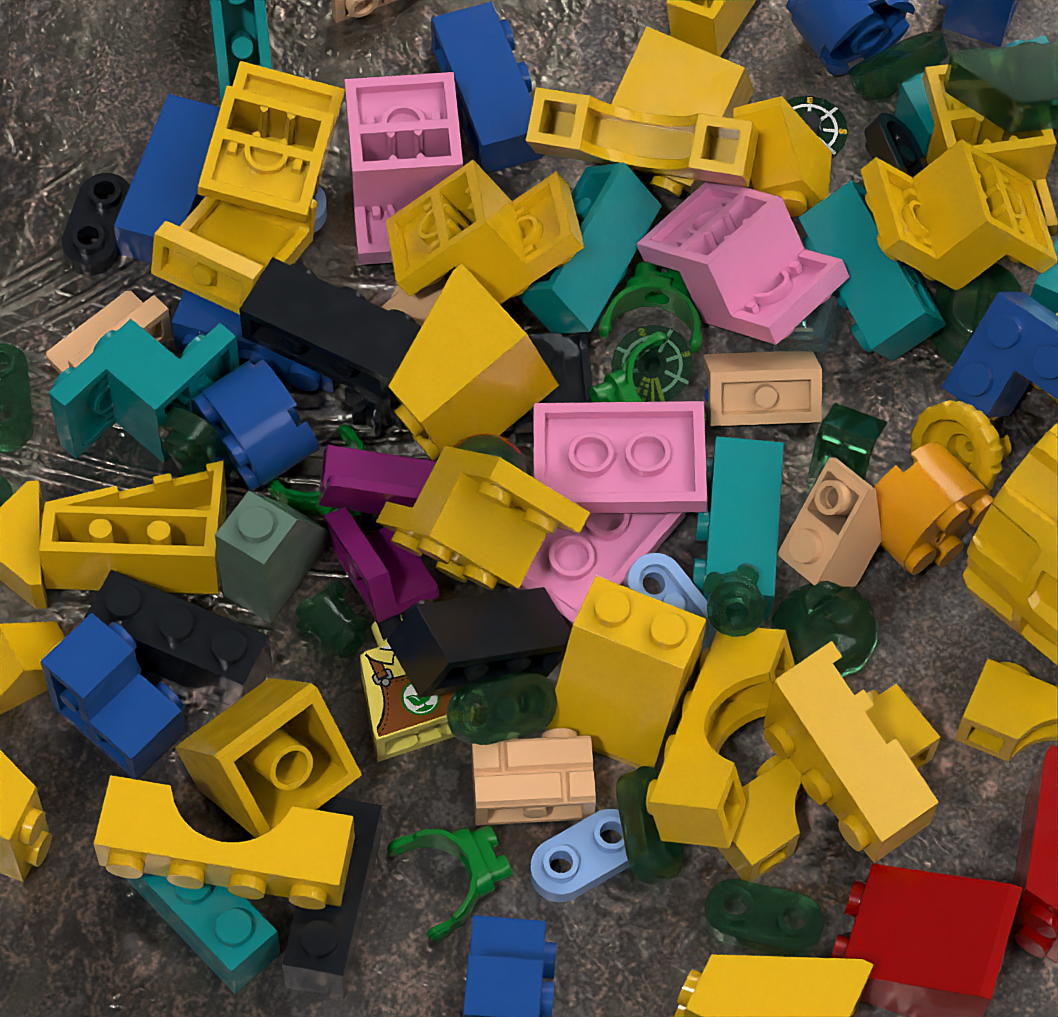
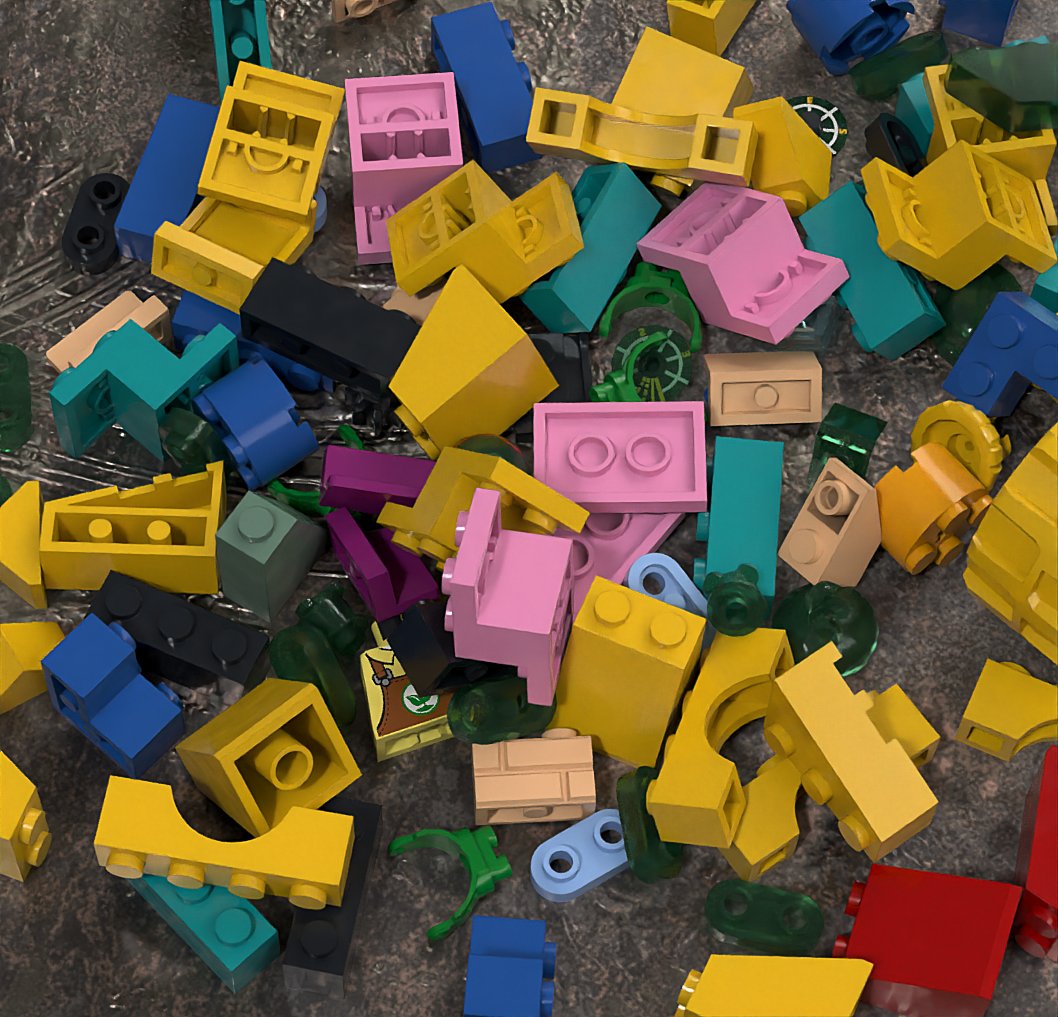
(319, 668): none -> clear green plate
(510, 596): none -> bright pink bracket

